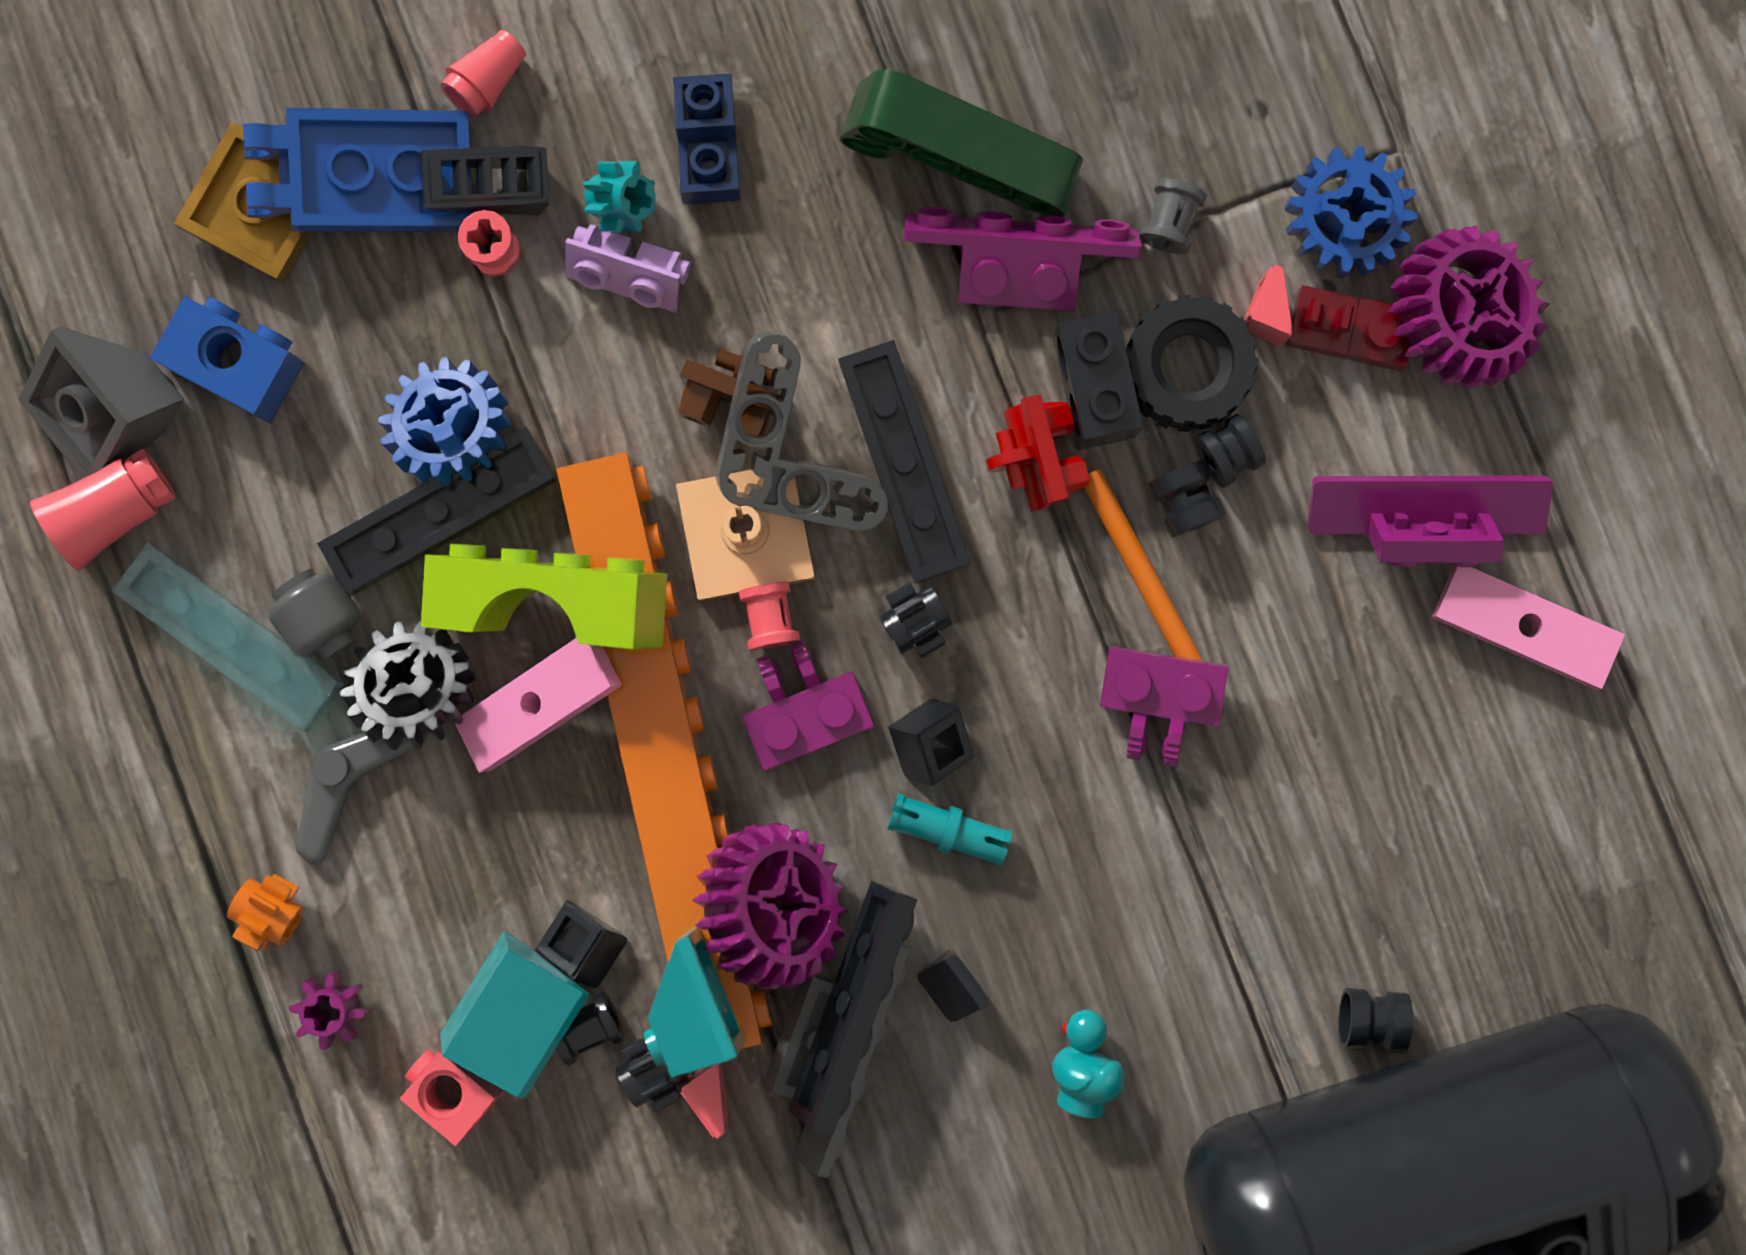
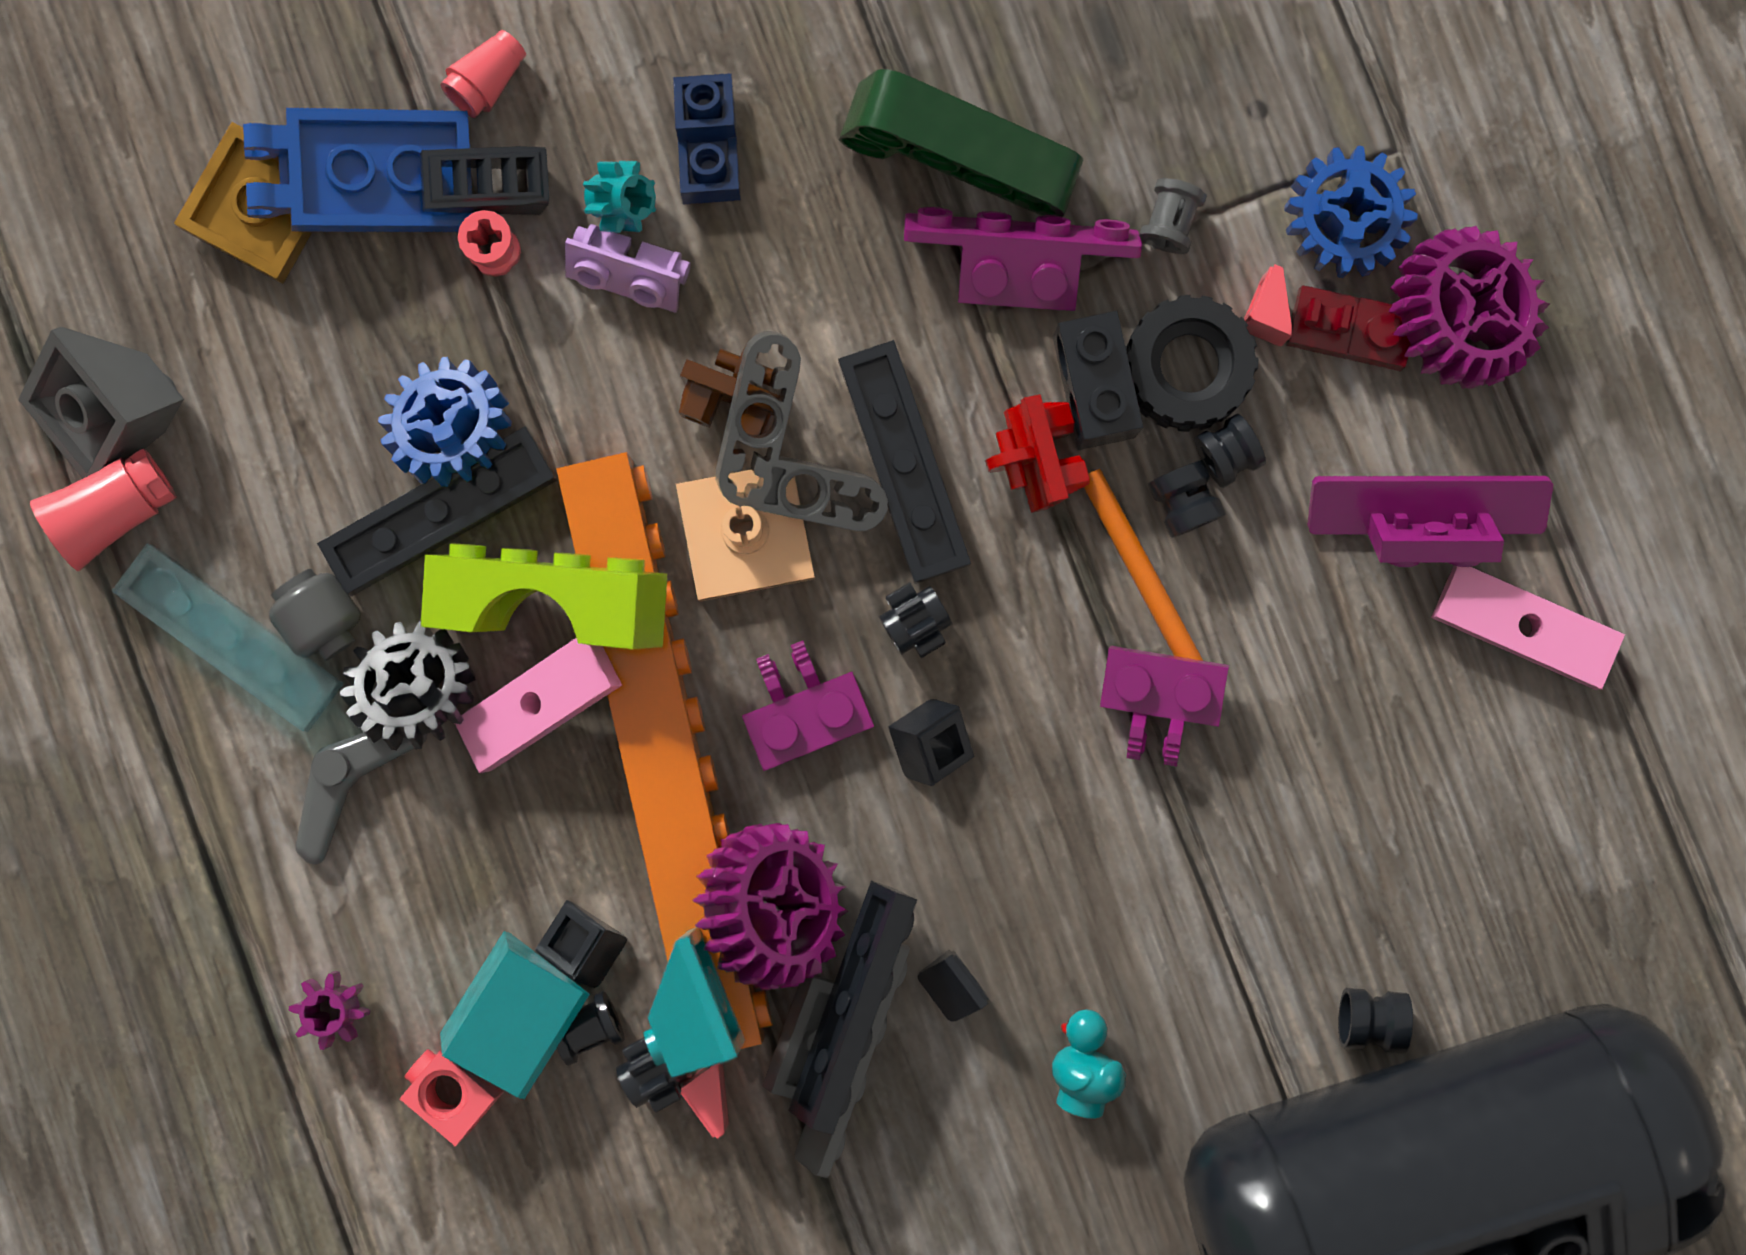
(194, 349): blue brick -> none
(265, 912): orange gear -> none
(769, 616): coral bush -> none
(949, 830): teal pin -> none

